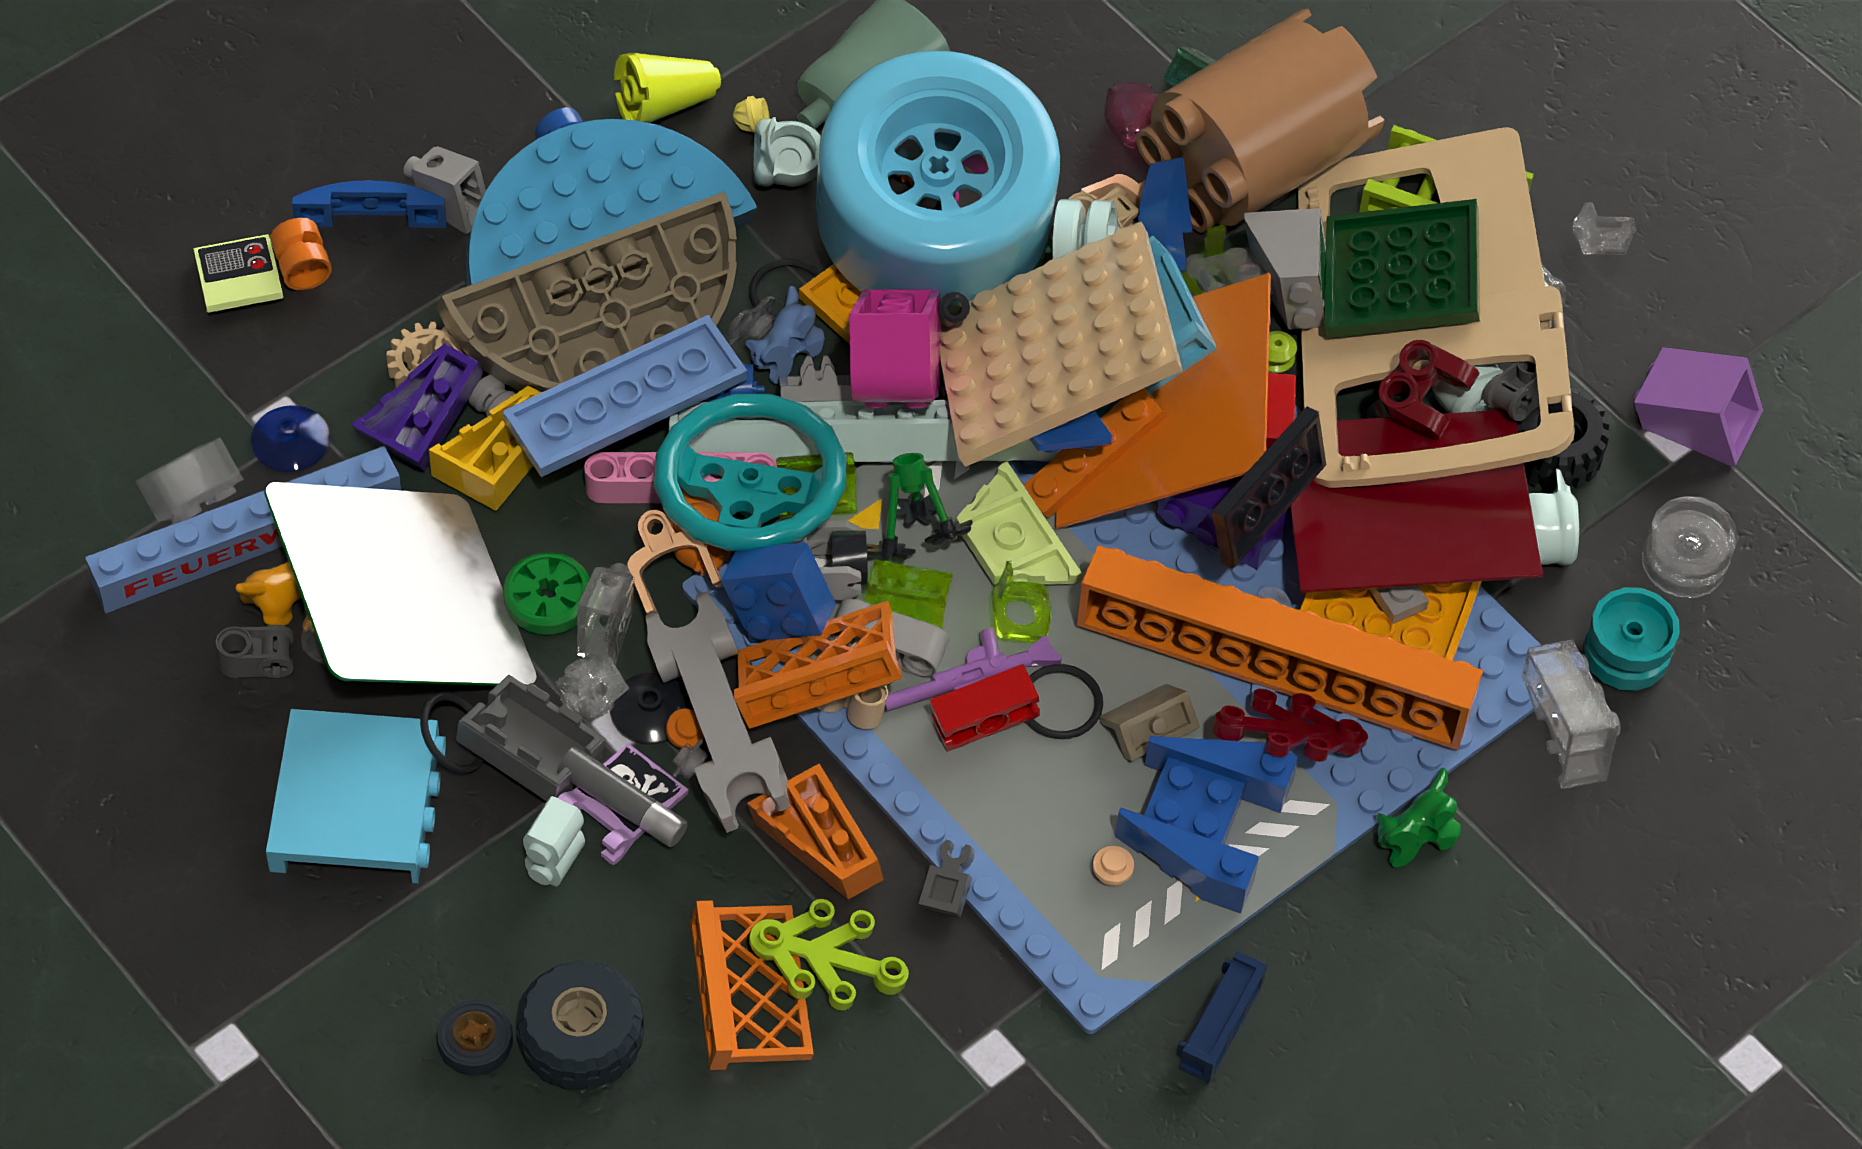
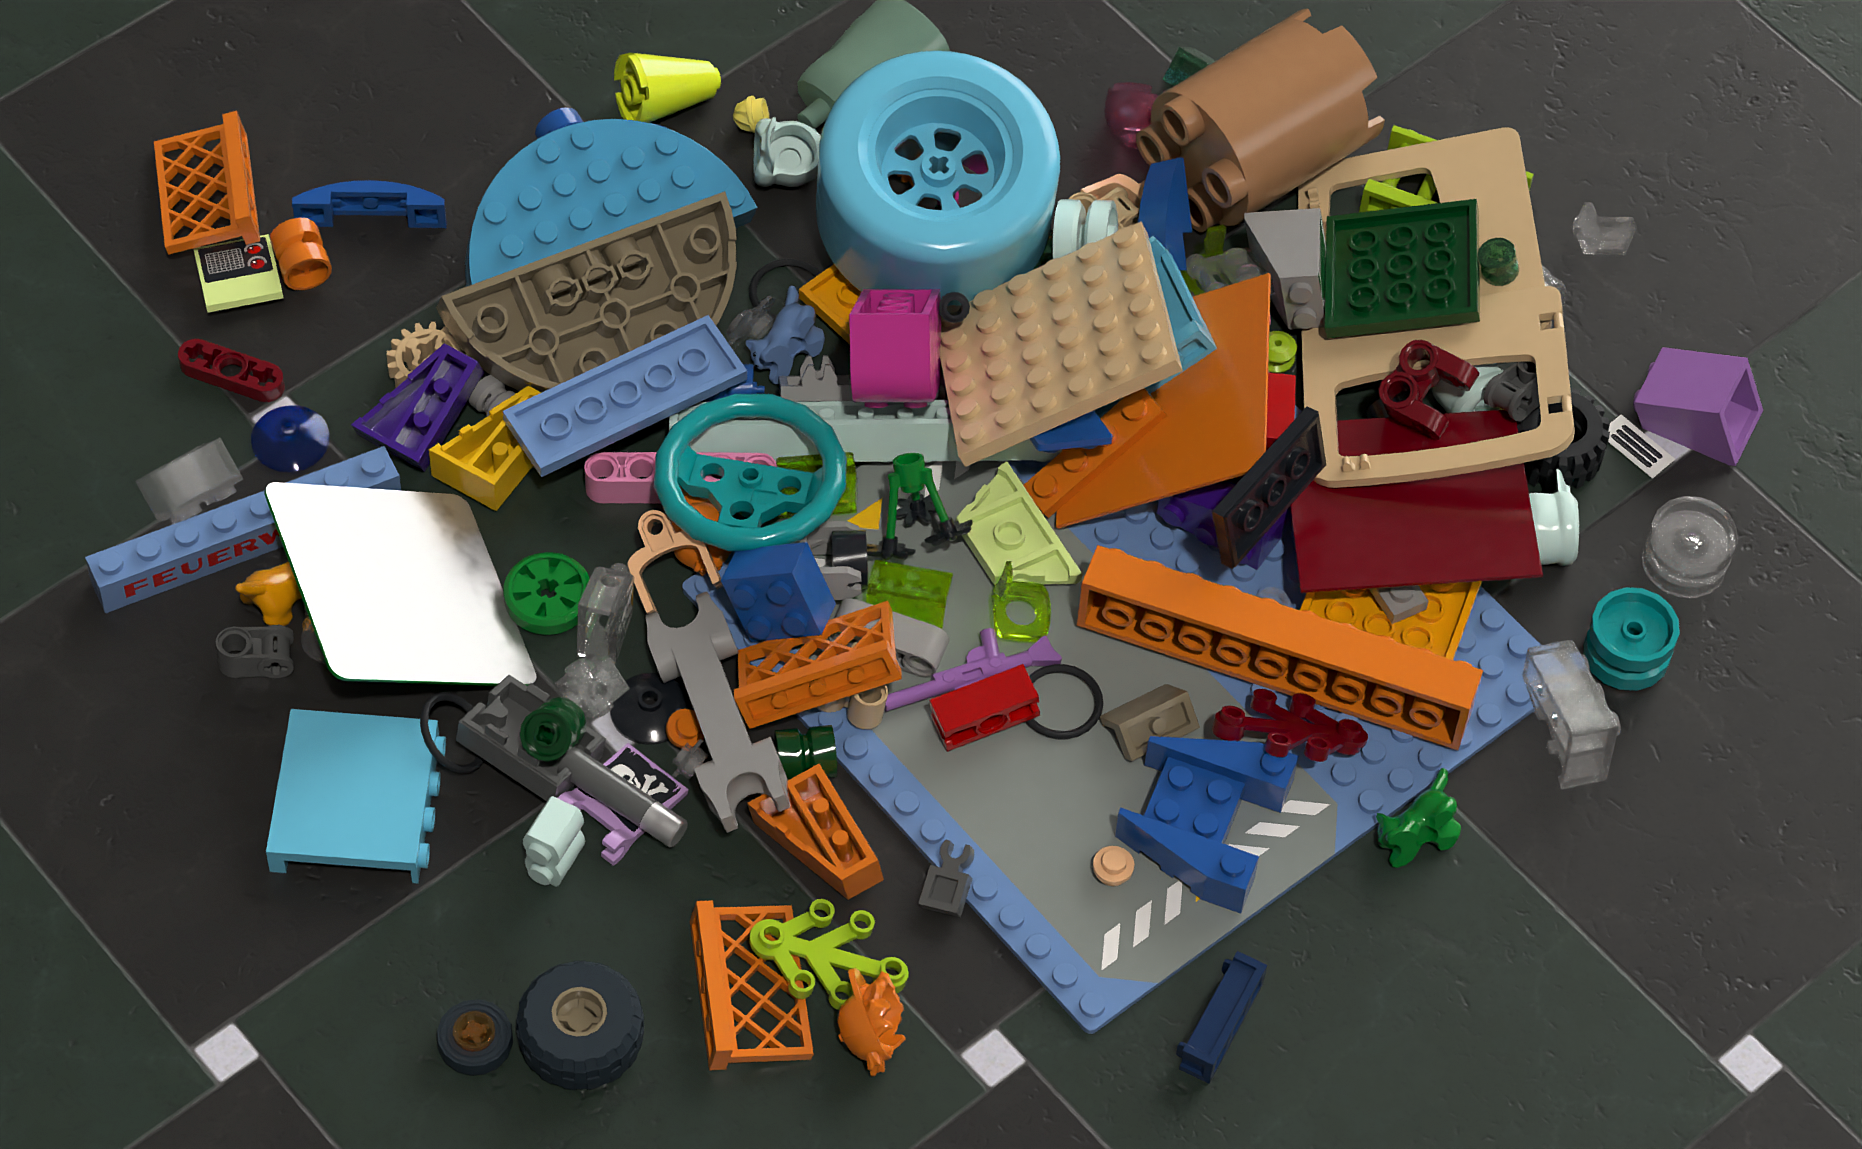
(238, 186): none -> orange fence
(241, 383): none -> dark red beam
(453, 179): light grey torso -> none
(553, 729): none -> dark green wheel
(803, 751): none -> dark green wheel
(871, 1020): none -> orange hair
(1495, 271): none -> clear green wheel
(1638, 447): none -> white sticker

